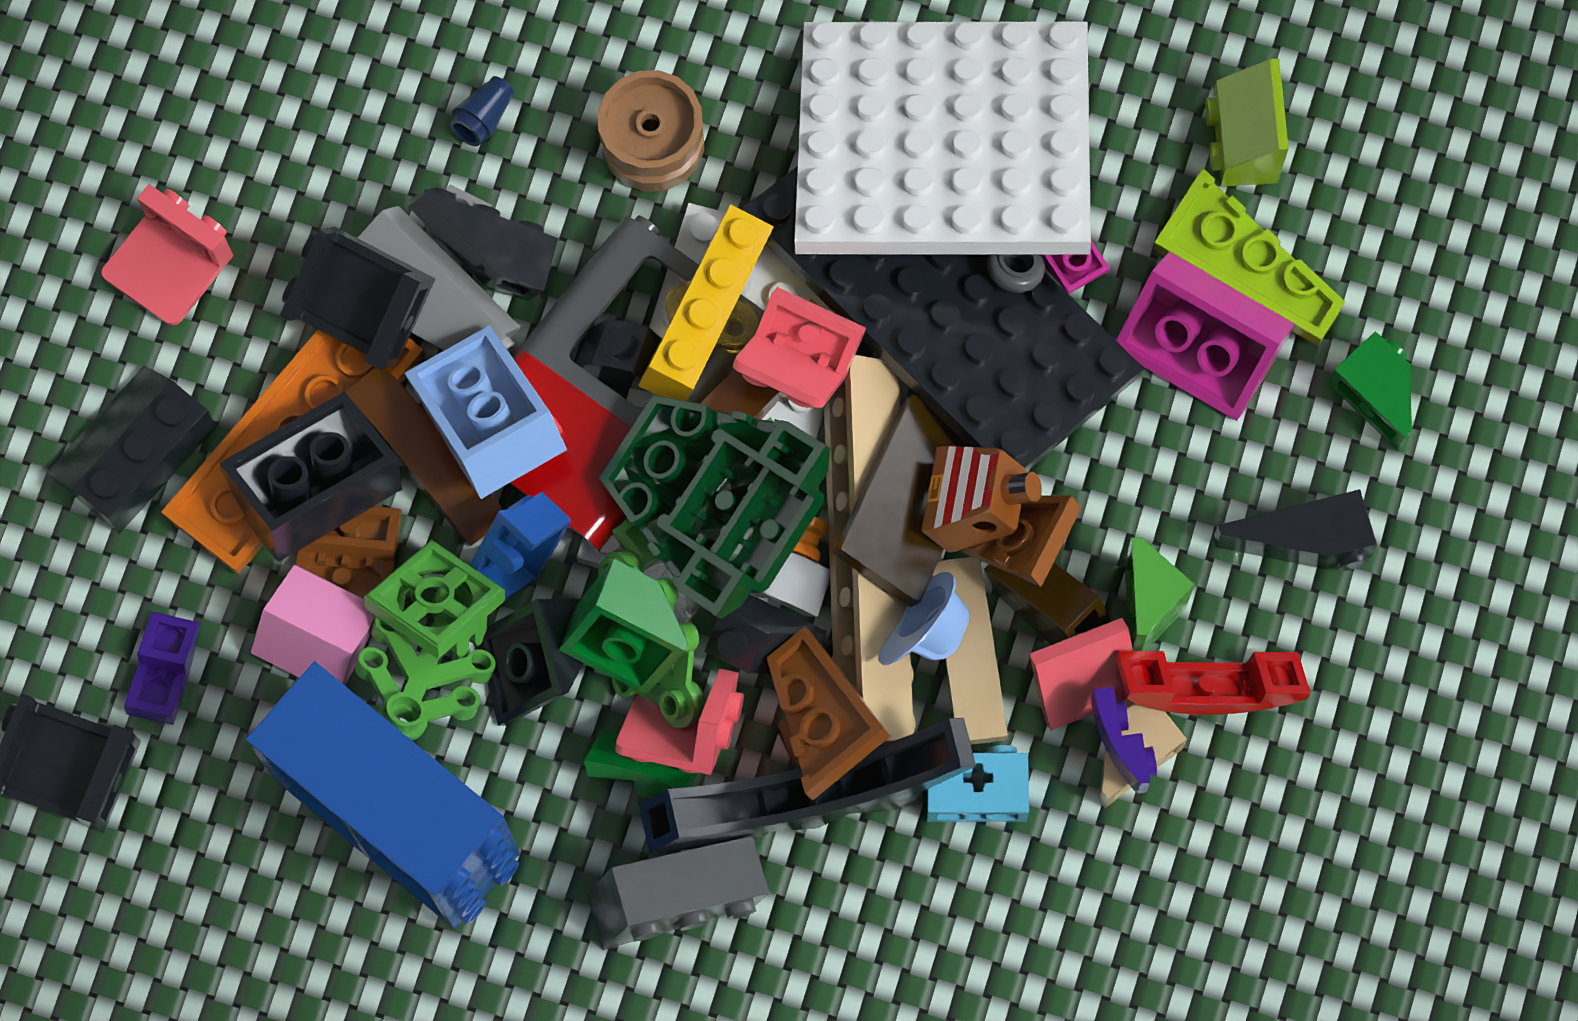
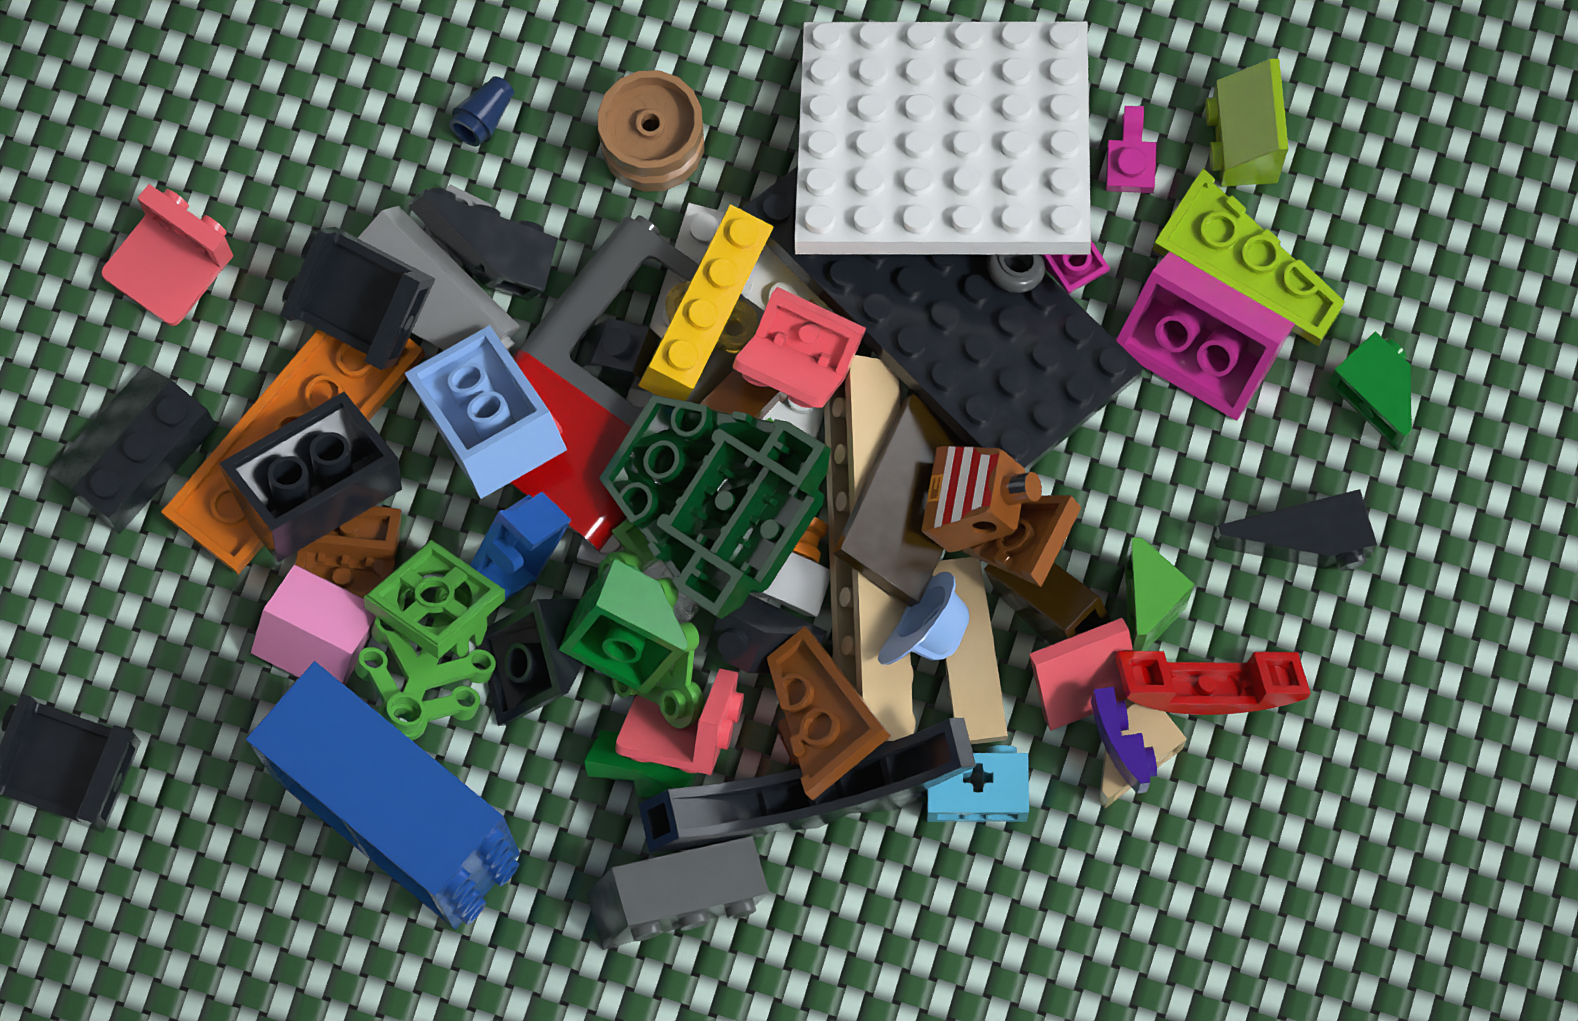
(163, 668): dark purple slope -> none
(423, 453): reddish brown slope -> none
(1131, 161): none -> dark pink plate

